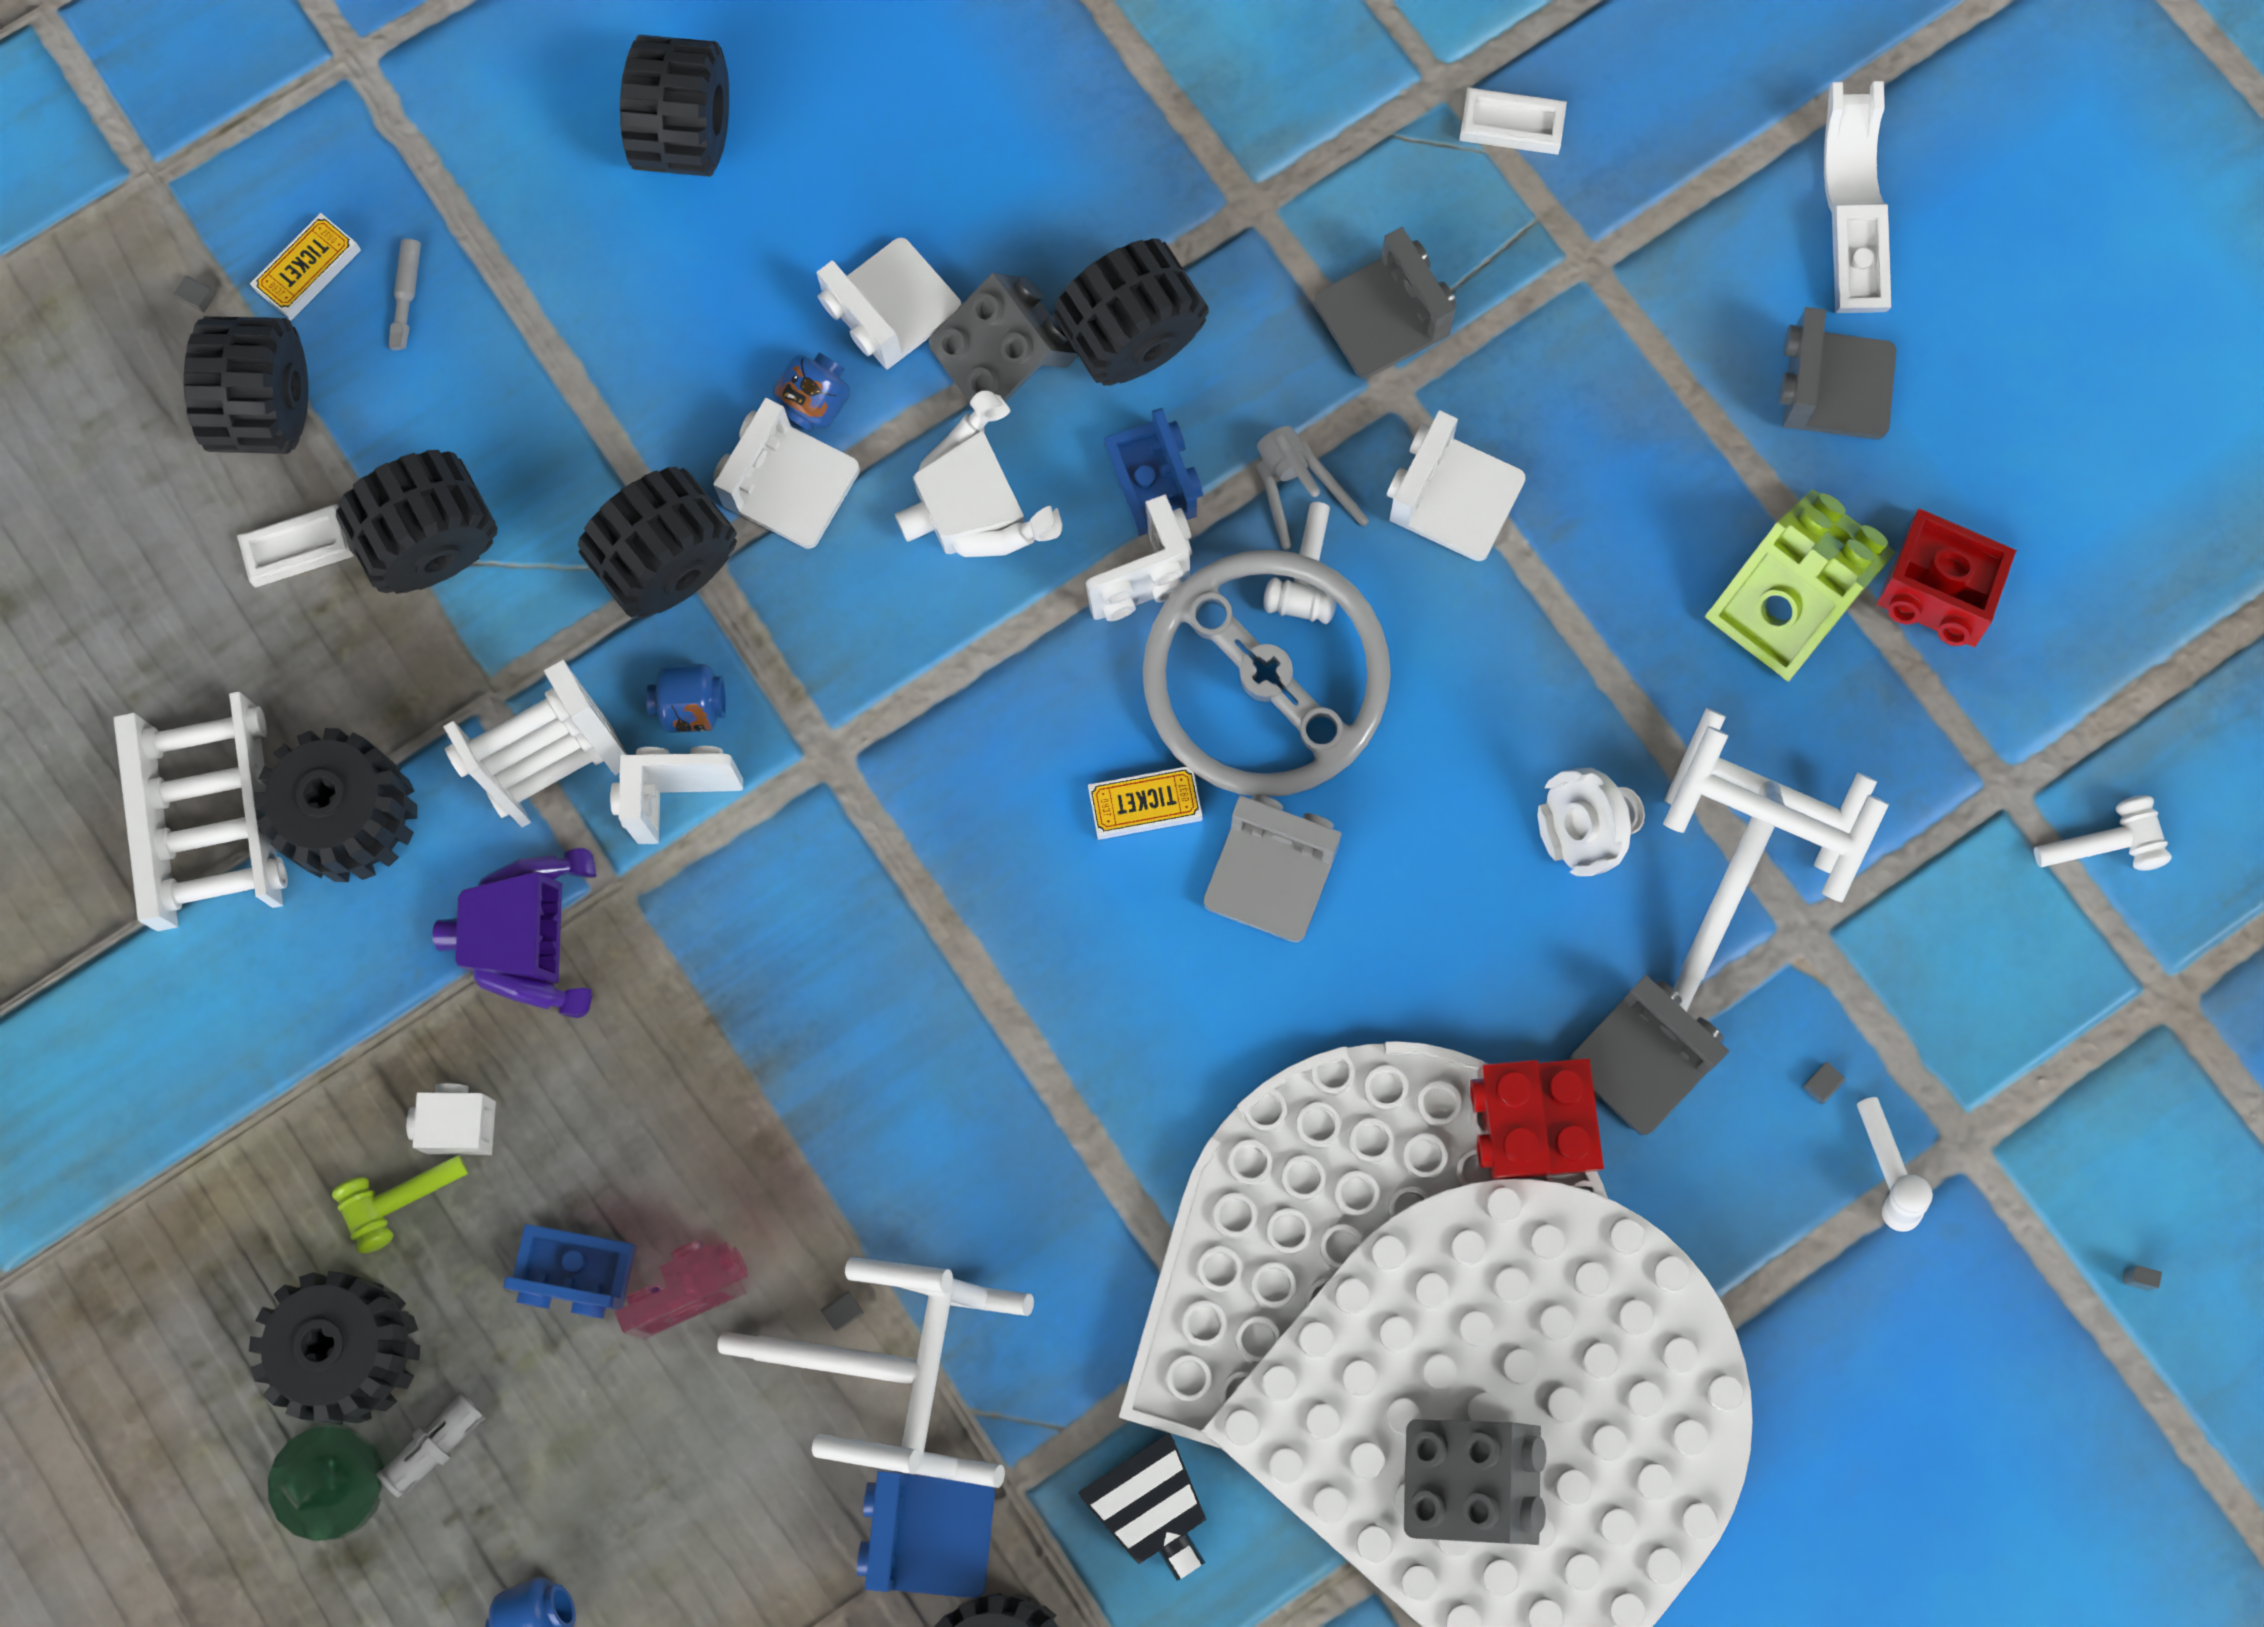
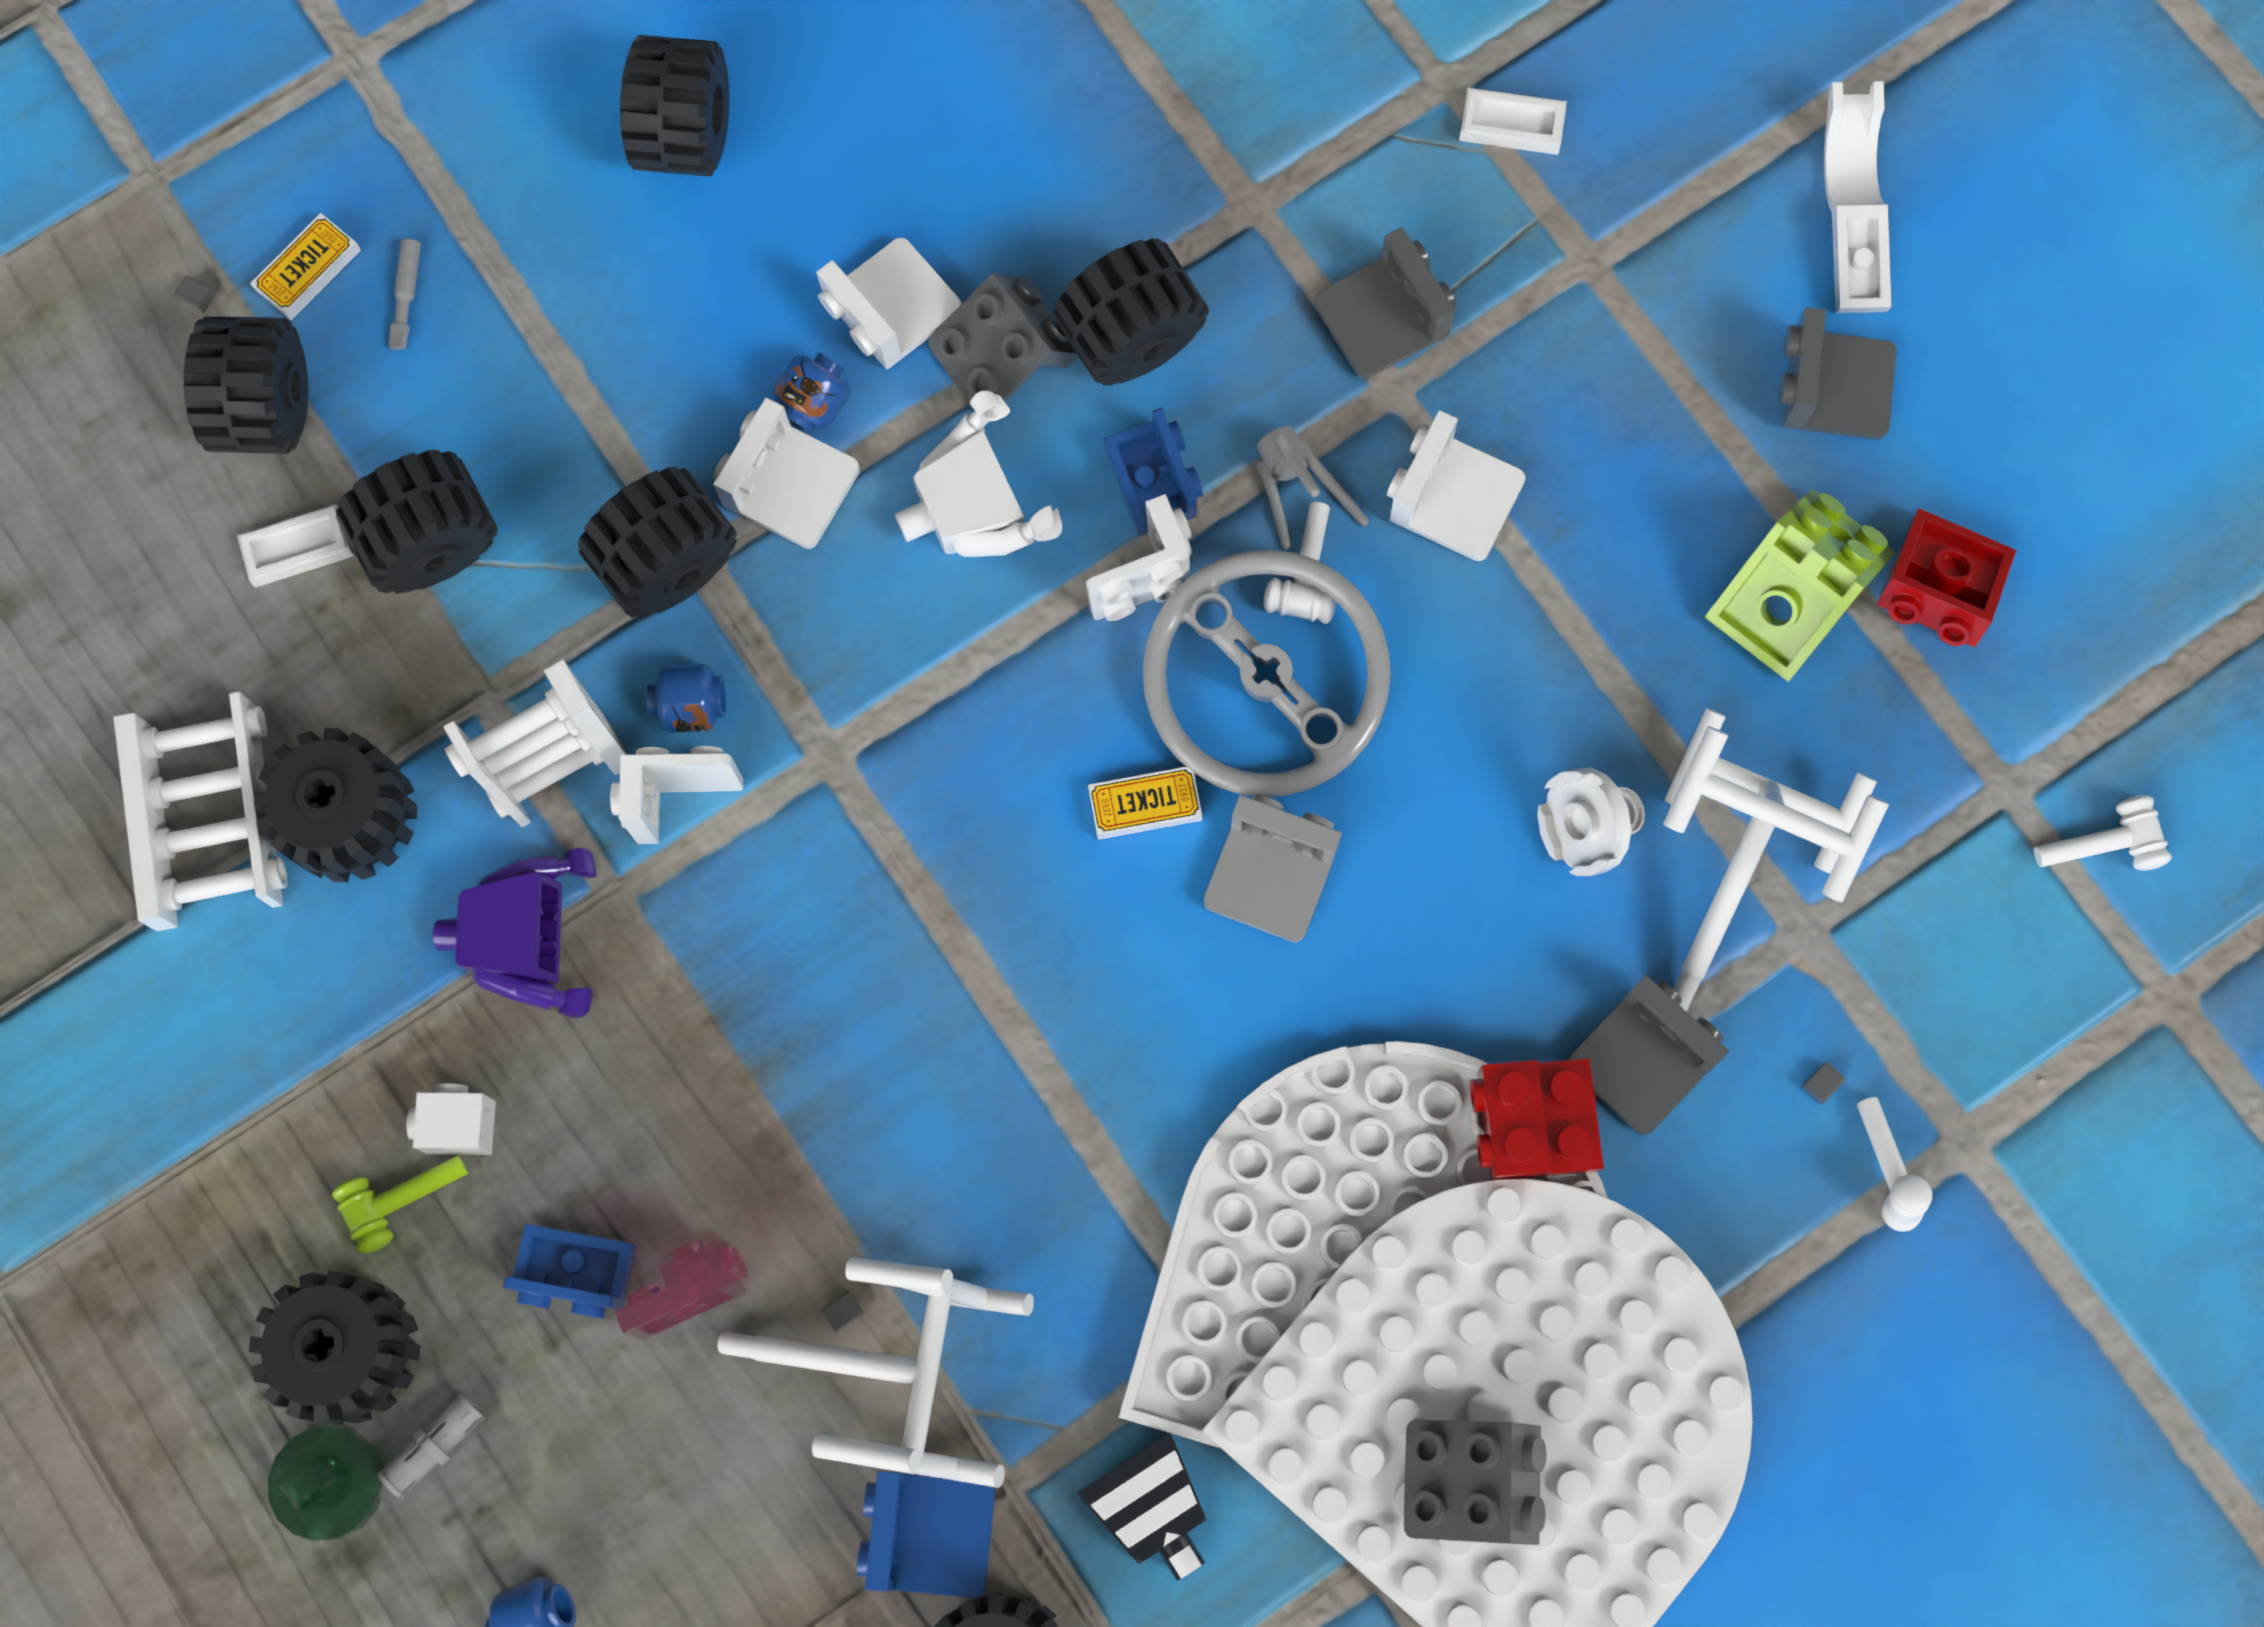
(2142, 1278): dark grey piece -> none

